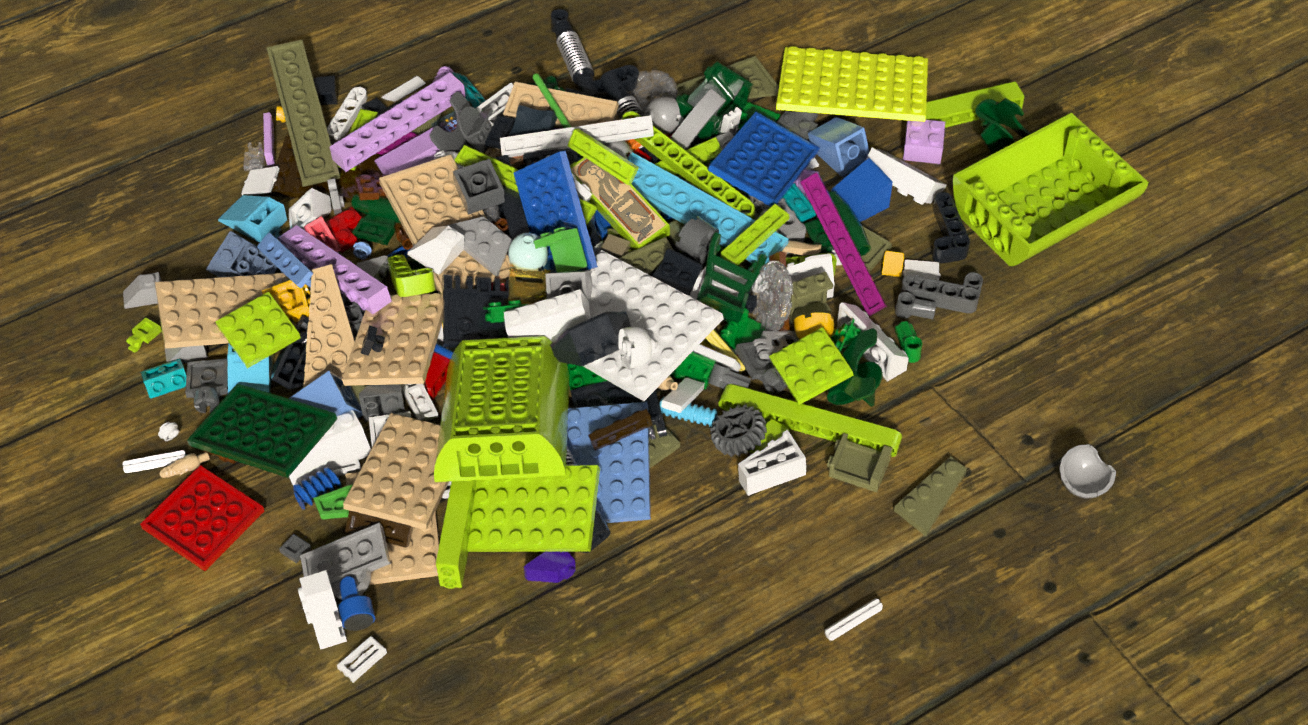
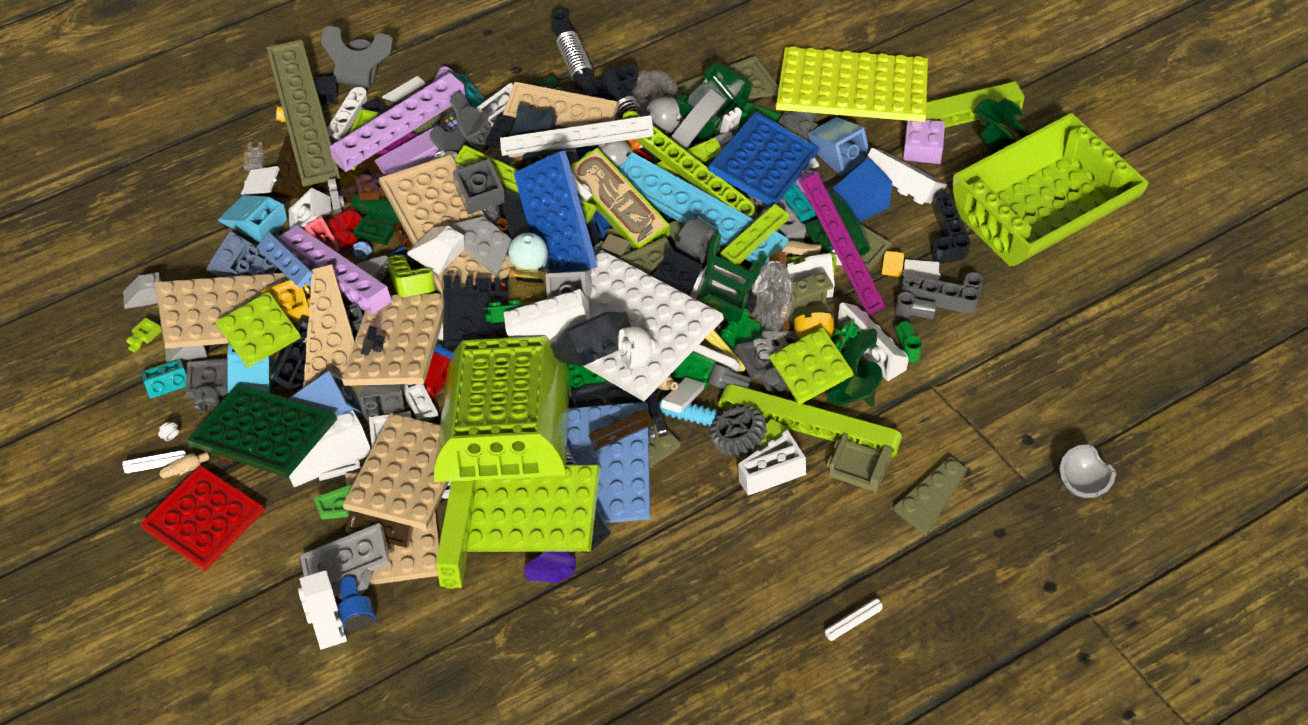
(269, 139): lavender tile -> none
(294, 548): dark grey tile -> none
(315, 486): blue piece -> none
(358, 60): none -> dark grey piece
(362, 660): white tile -> none
(551, 101): bright green piece -> none
(565, 249): bright green bracket -> none
(603, 156): lime plate -> none

